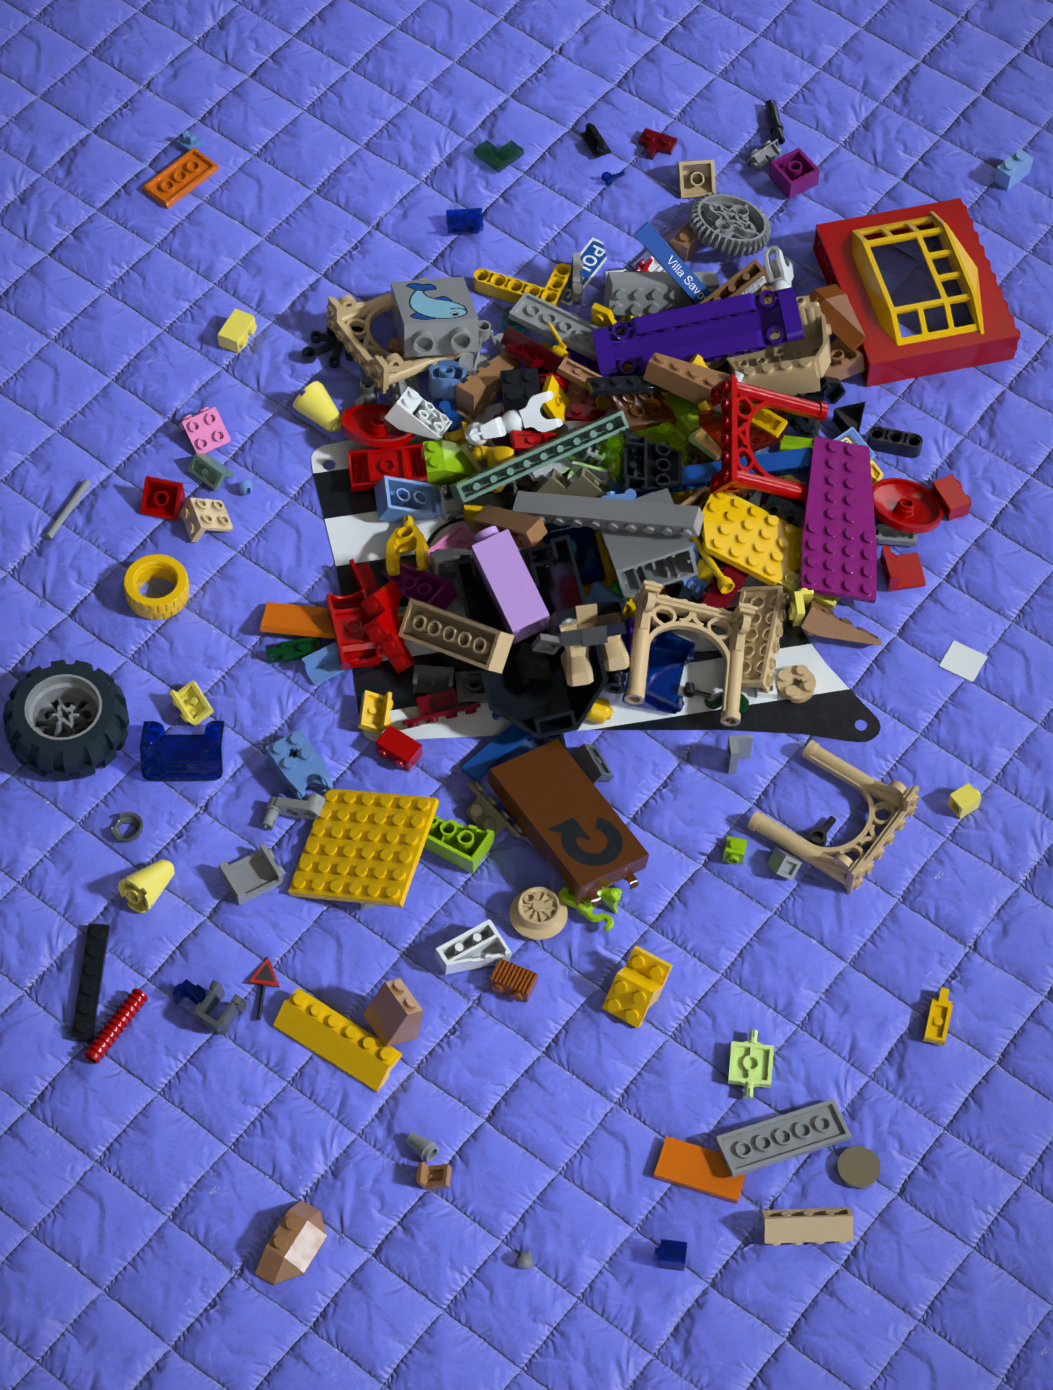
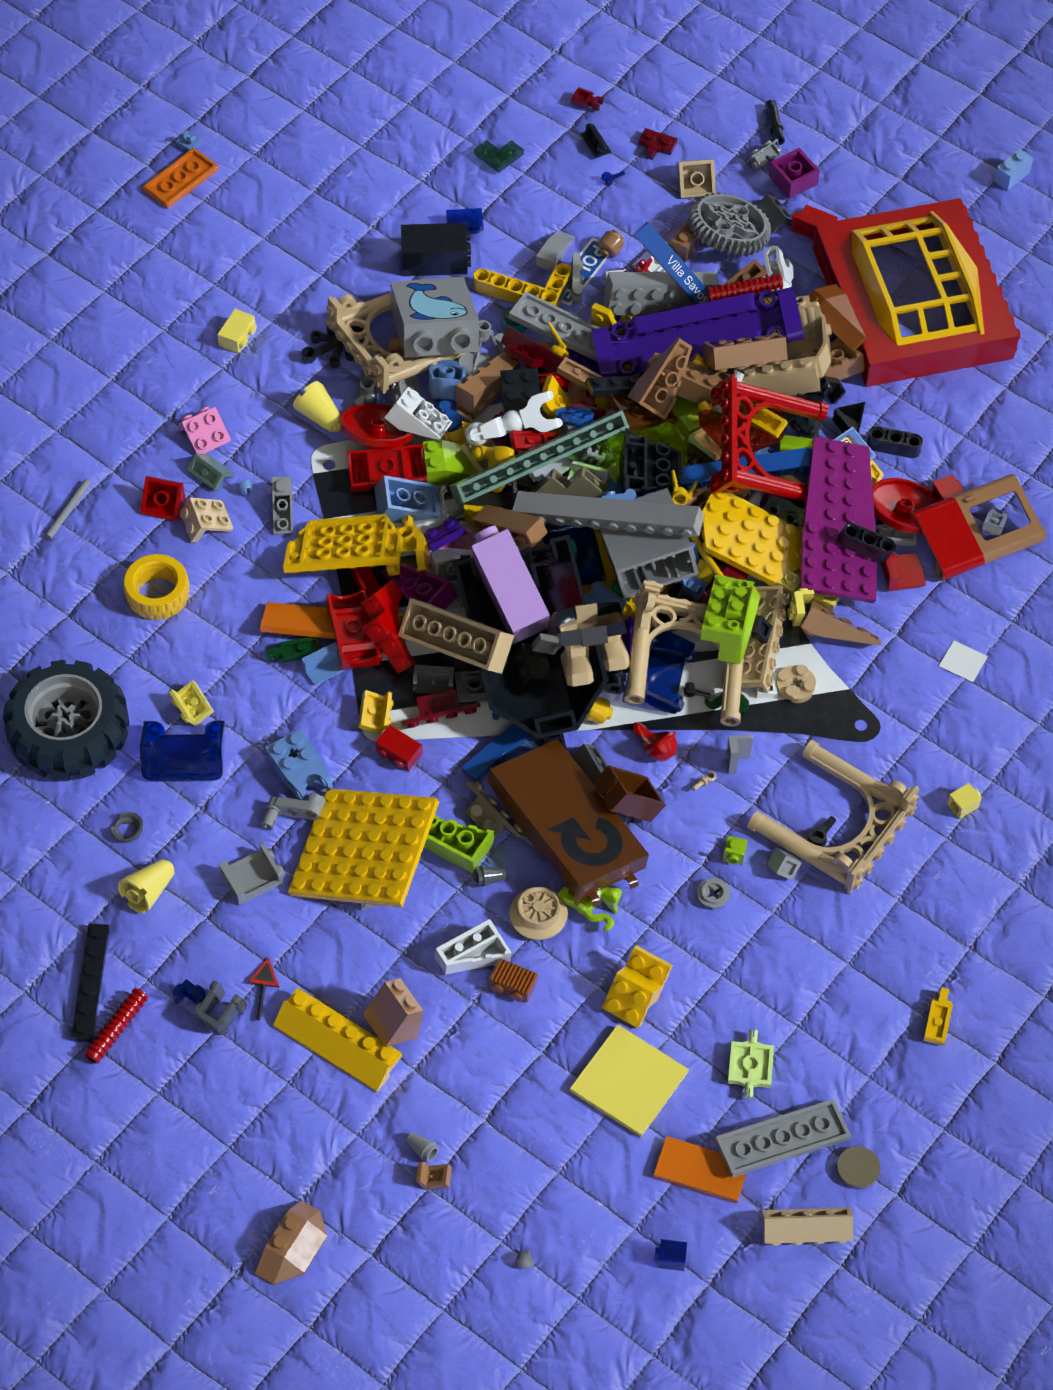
(282, 505): none -> light grey slope
(344, 544): none -> yellow plate
(435, 249): none -> black brick
(443, 534): none -> dark purple plate
(489, 875): none -> dark grey cone
(554, 250): none -> light grey slope
(576, 415): none -> blue plate
(585, 98): none -> dark red plate
(611, 243): none -> medium nougat head
(629, 793): none -> reddish brown piece
(629, 1080): none -> light yellow tile
(658, 745): none -> red piece
(660, 382): none -> medium nougat wedge
(680, 495): none -> yellow plant
(703, 781): none -> tan hand
(713, 885): none -> light grey gear
(732, 600): none -> lime piece
(745, 287): none -> red piece
(745, 352): none -> medium nougat wedge
(761, 629): none -> black tile
(774, 212): none -> dark grey panel
(806, 221): none -> red bracket
(875, 542): none -> black beam
(956, 537): none -> piece
(994, 522): none -> light grey hinge

